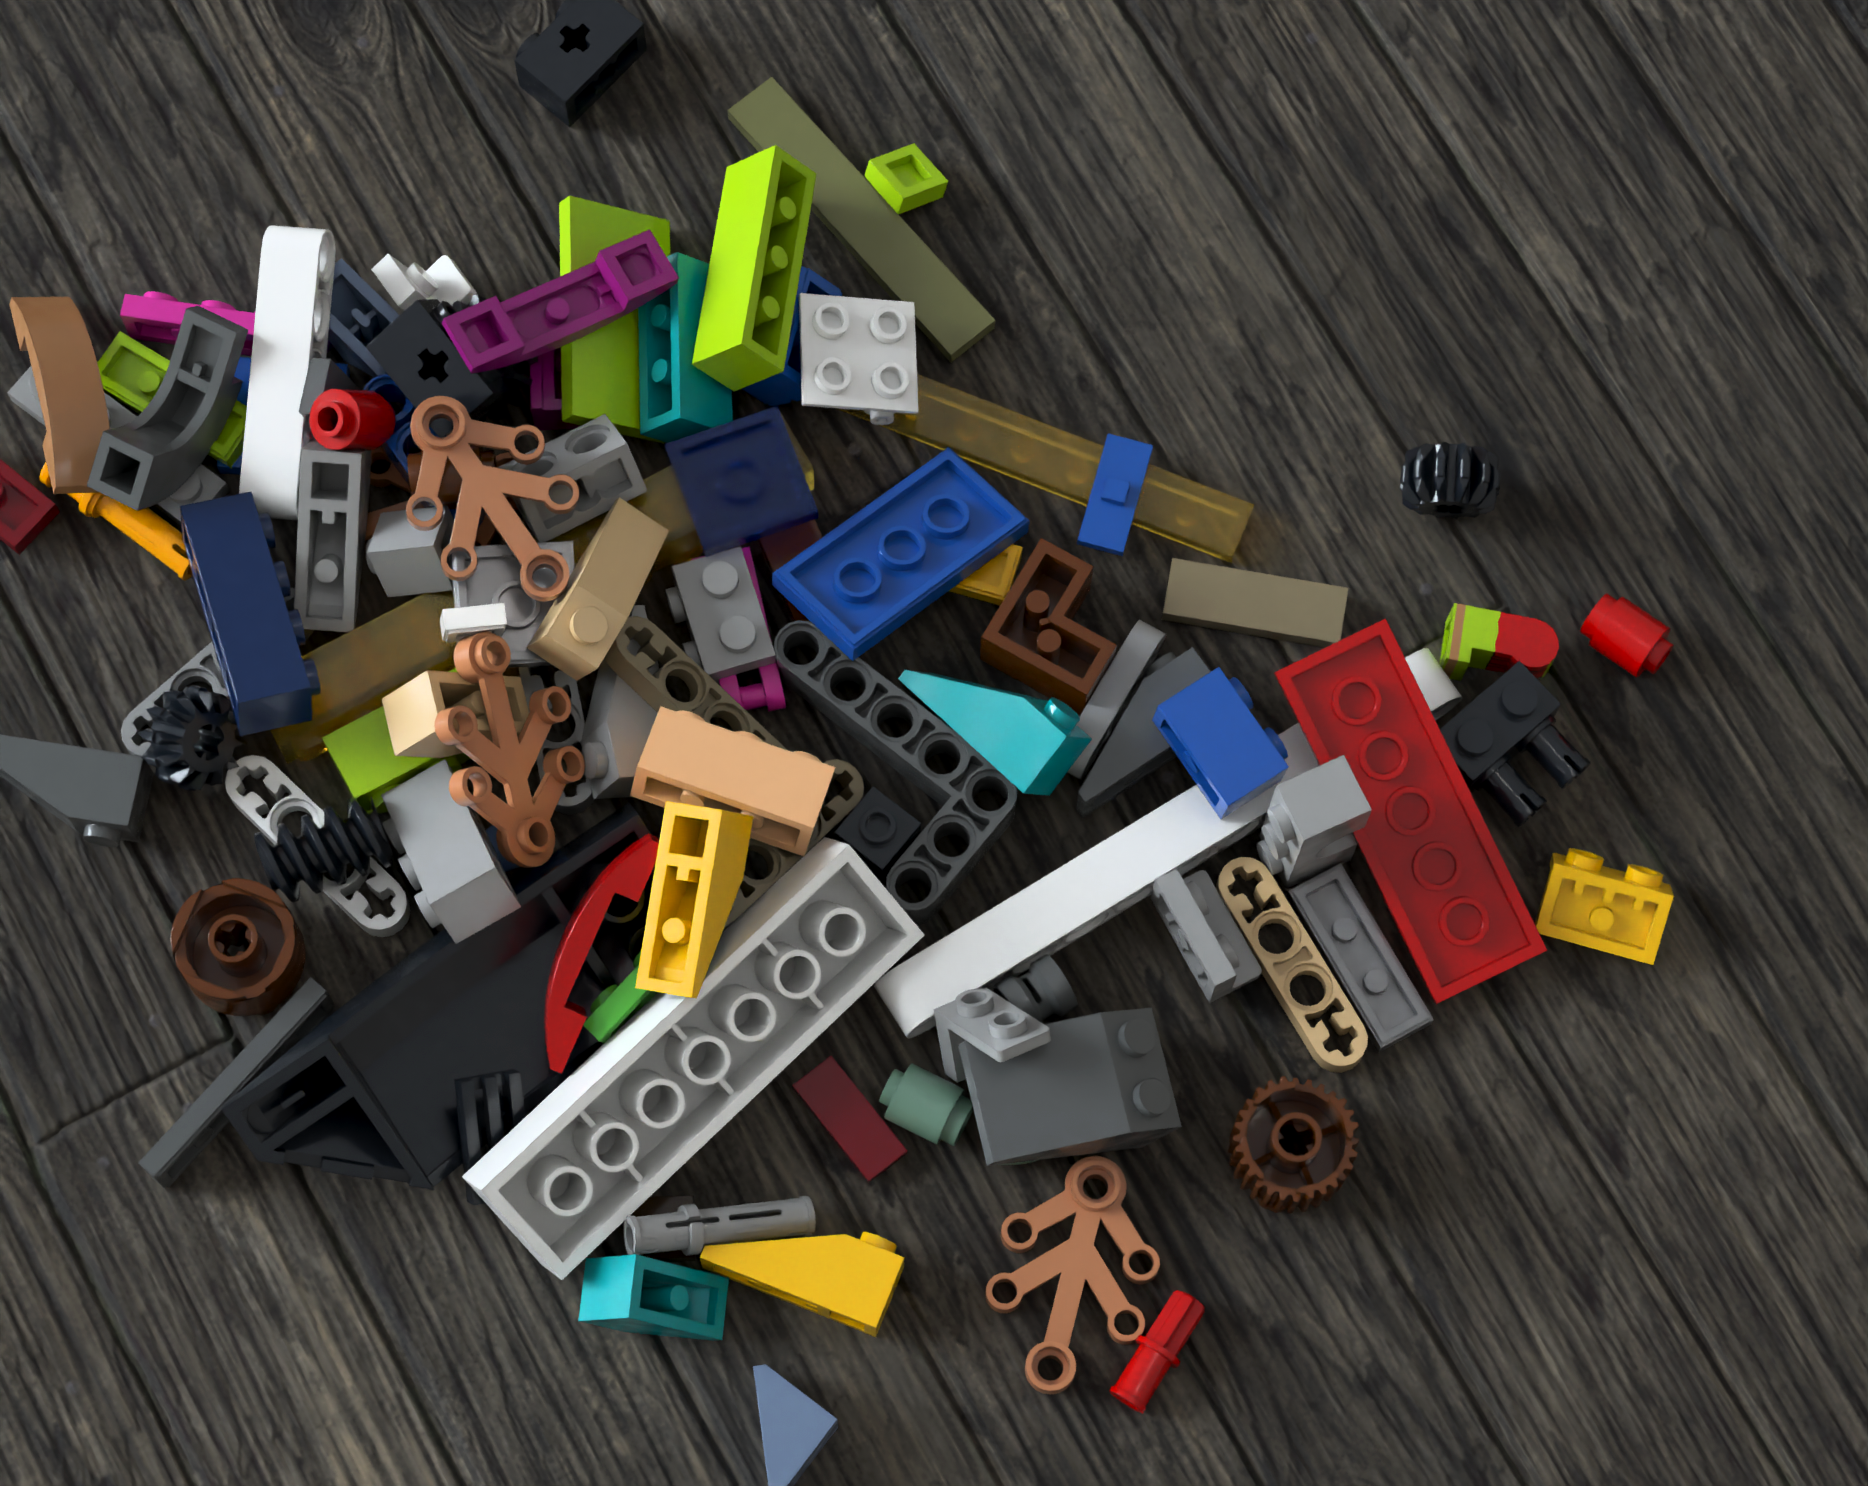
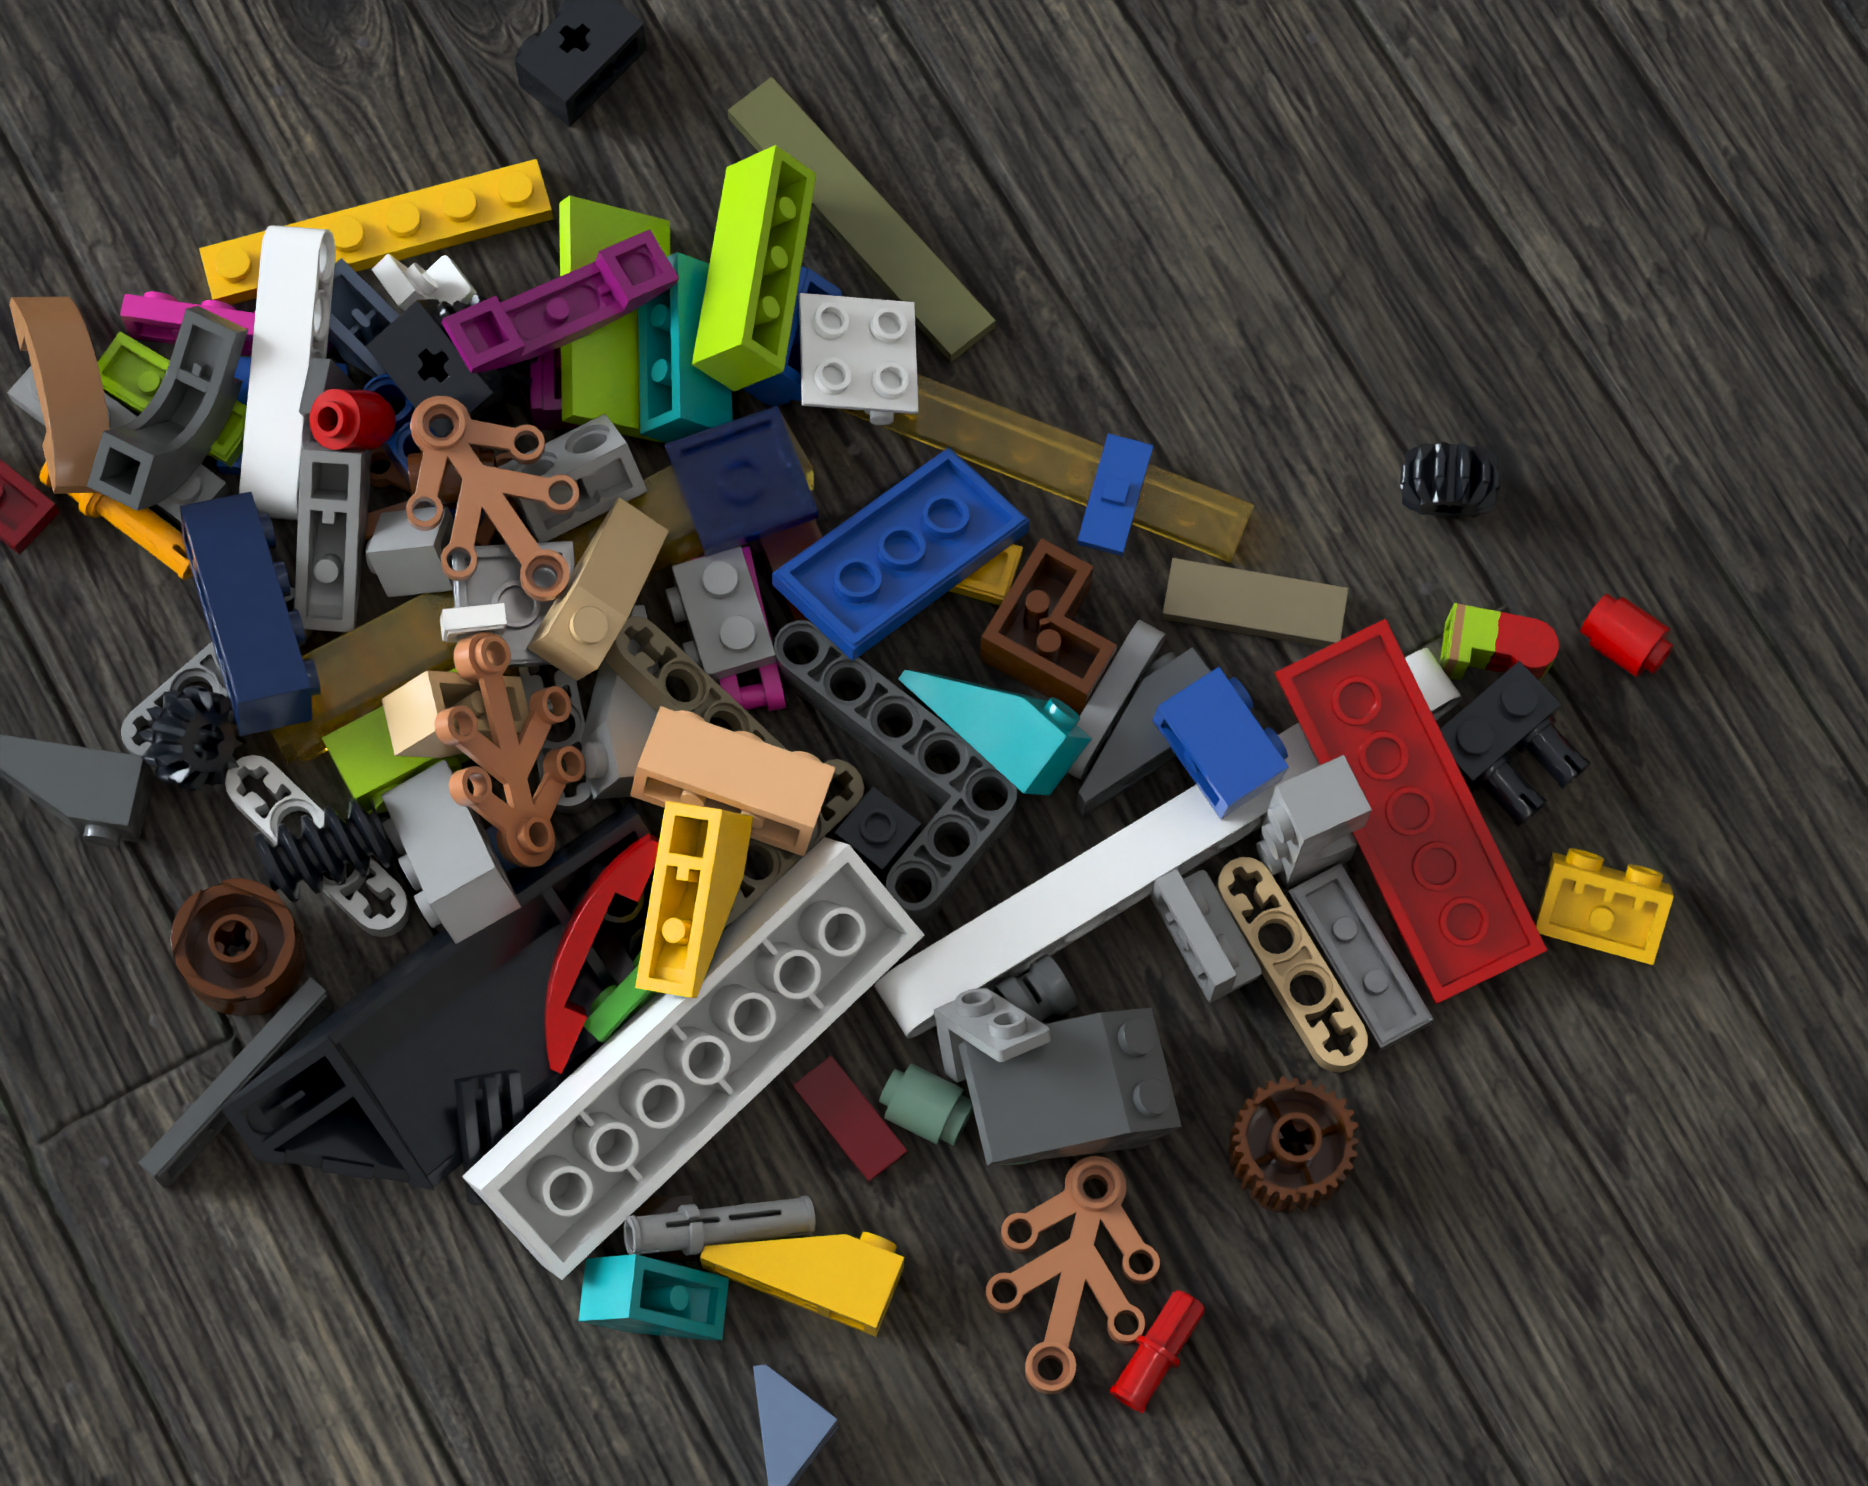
(397, 226): none -> yellow plate
(906, 178): lime plate -> none

